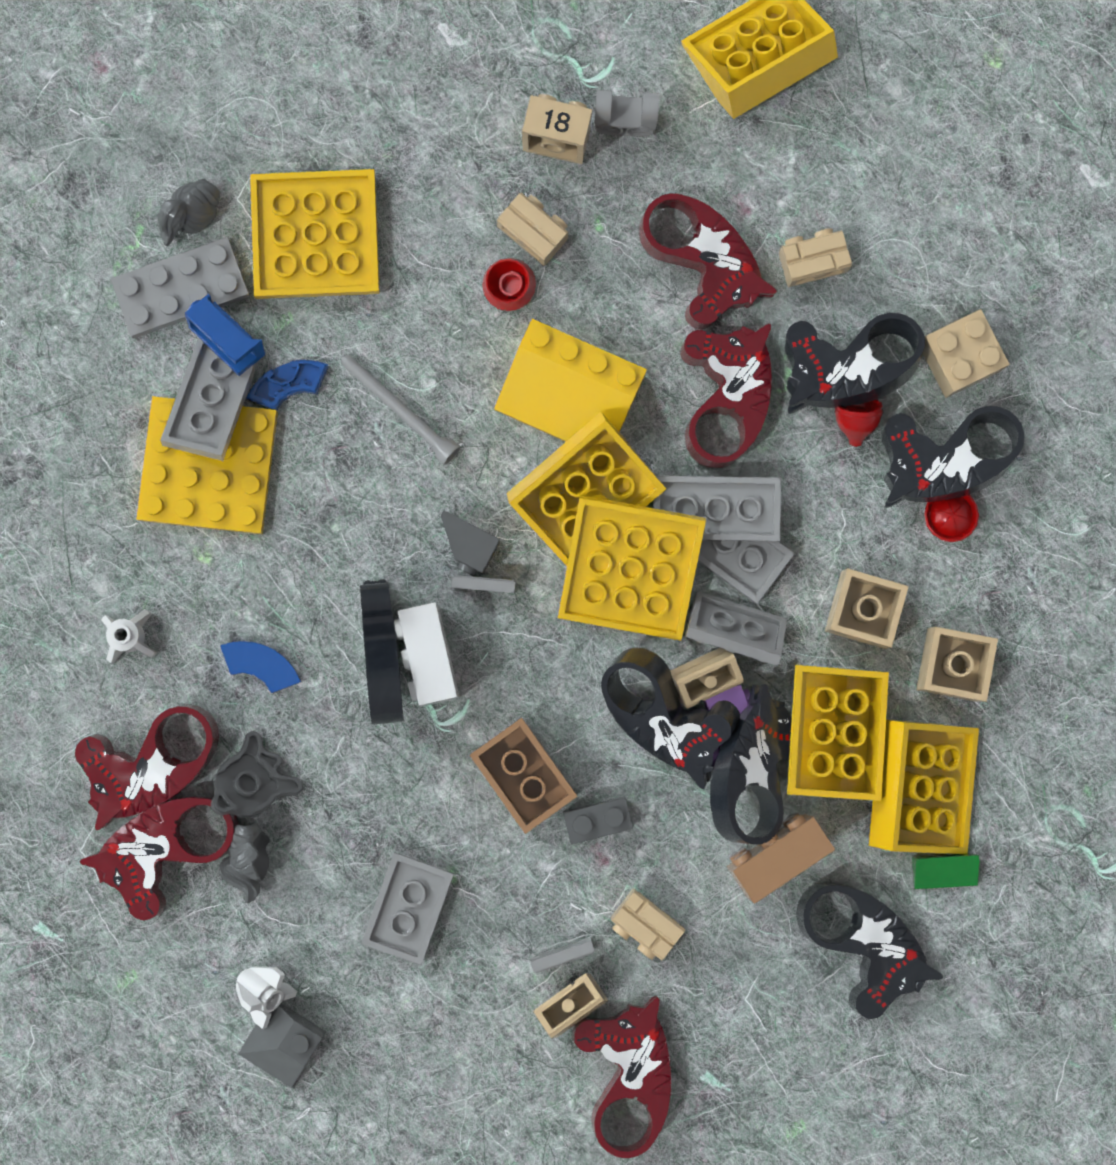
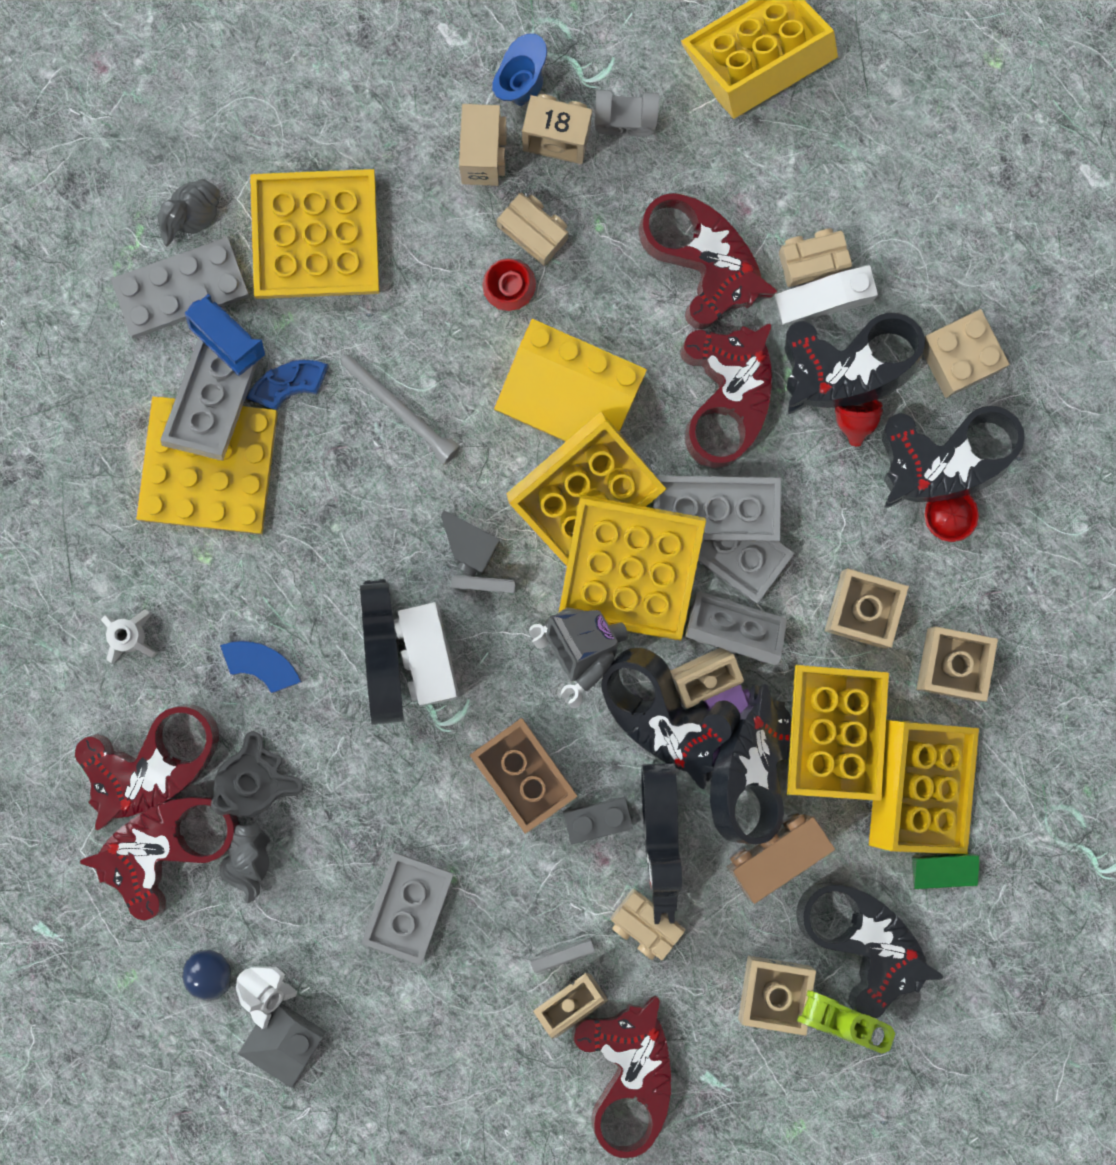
(206, 975): none -> dark blue hair
(480, 142): none -> tan brick
(521, 70): none -> blue piece
(582, 645): none -> dark grey torso
(661, 836): none -> black animal
(775, 994): none -> tan brick
(827, 295): none -> white slope
(840, 1021): none -> lime piece

